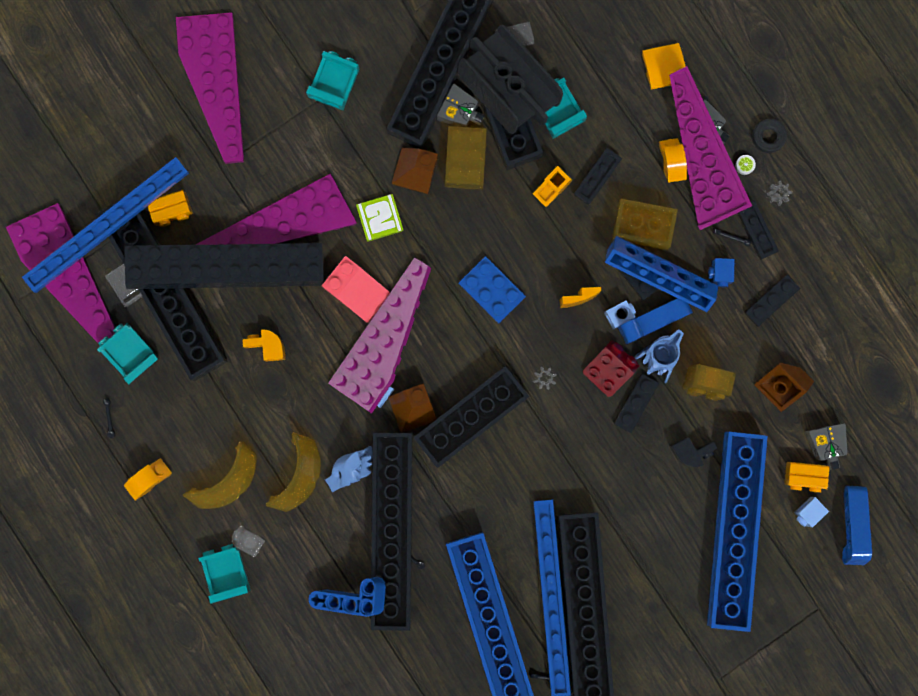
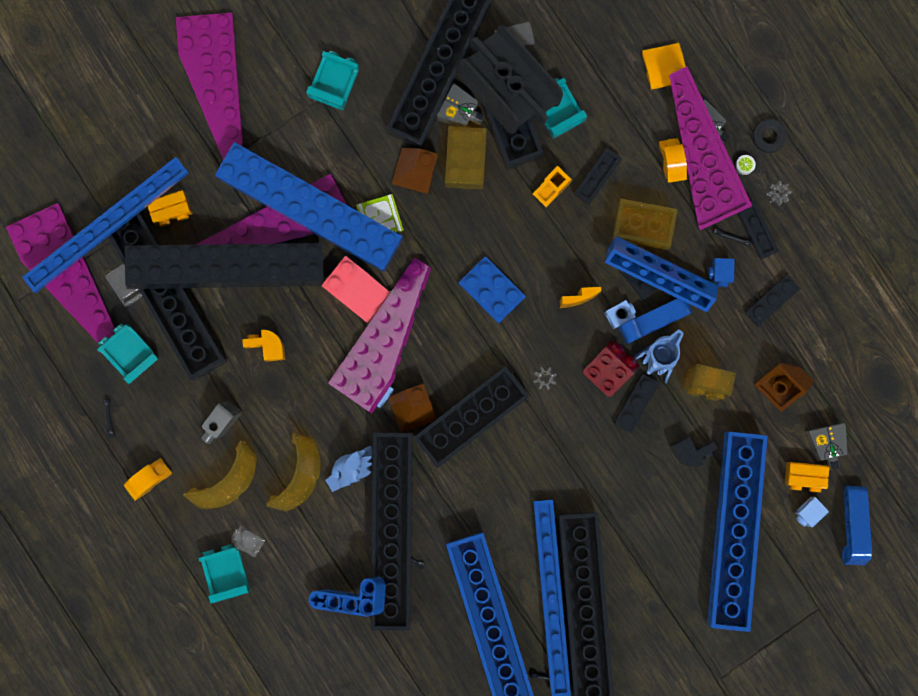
(224, 416): none -> dark grey torso
(309, 207): none -> blue brick

